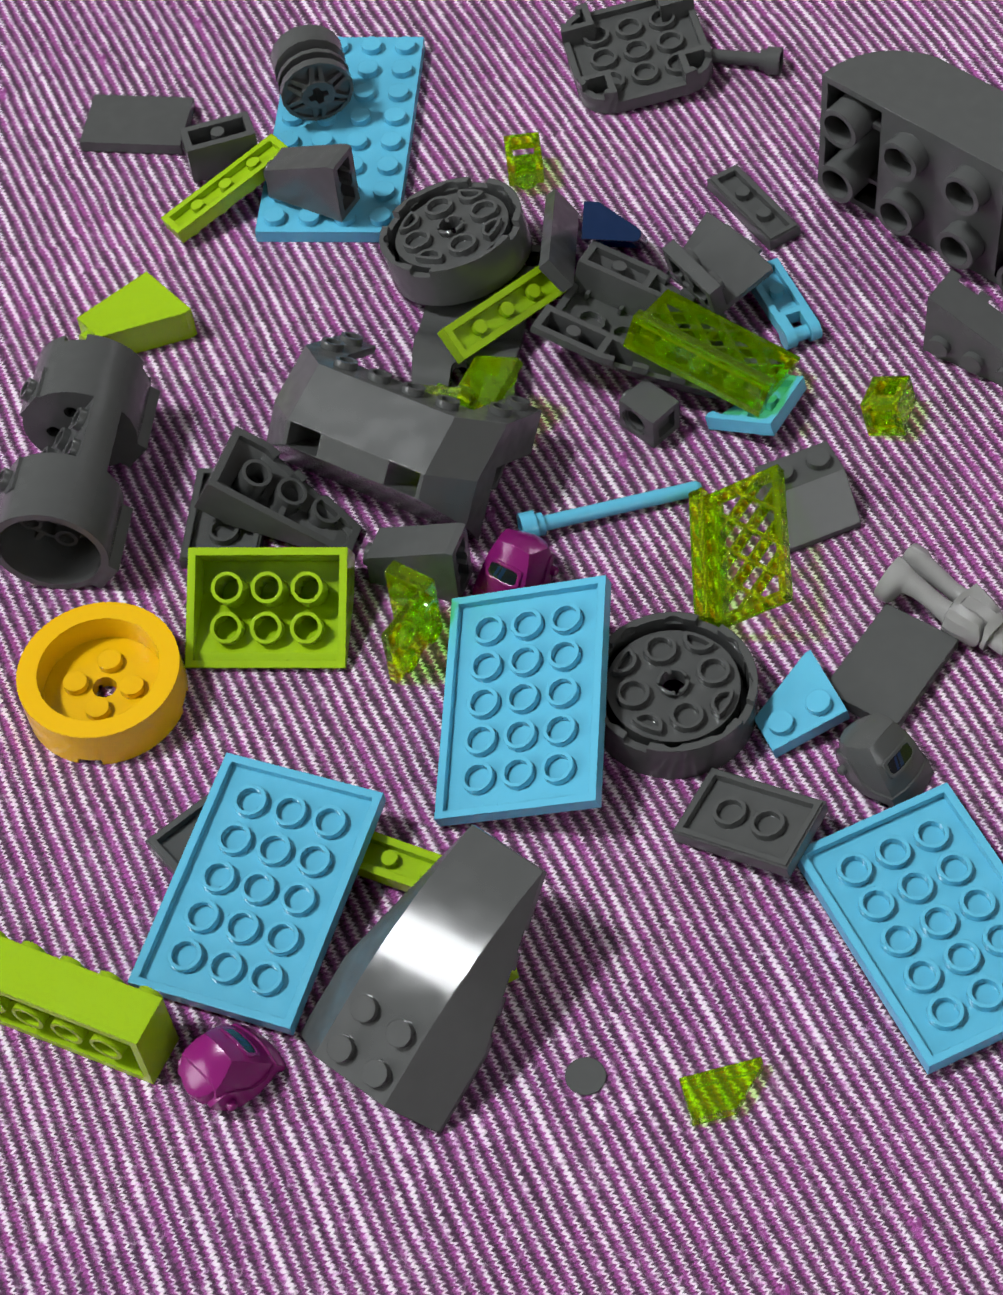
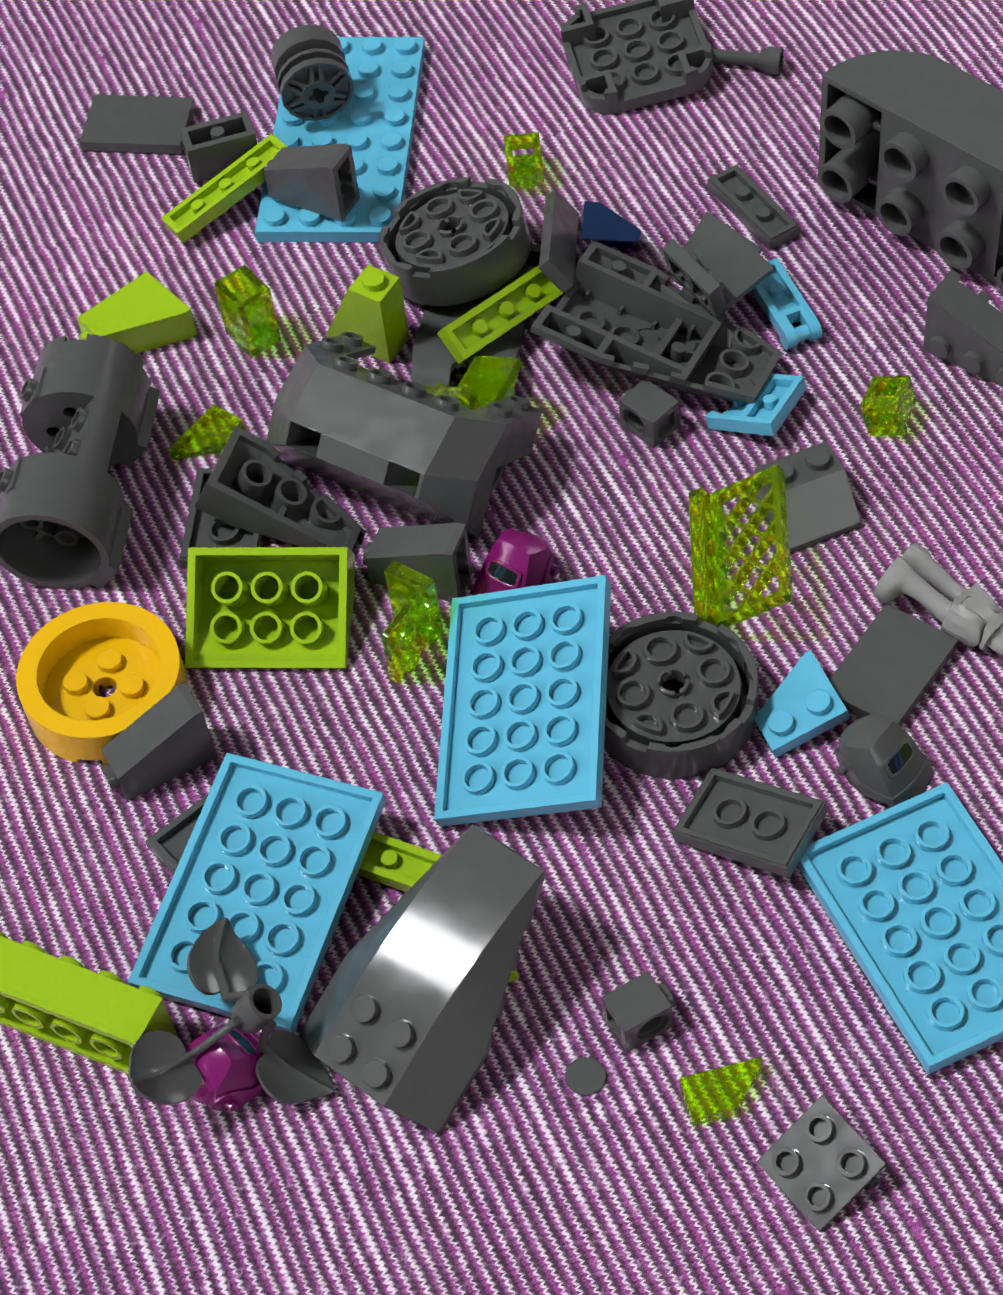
(159, 745): none -> dark grey slope
(206, 435): none -> clear neon green tile
(223, 965): none -> dark grey plant
(247, 311): none -> clear neon green brick
(375, 311): none -> lime slope
(539, 524): medium azure piece -> none
(638, 1011): none -> dark grey brick
(713, 368): clear neon green fence -> none
(822, 1163): none -> dark grey hinge

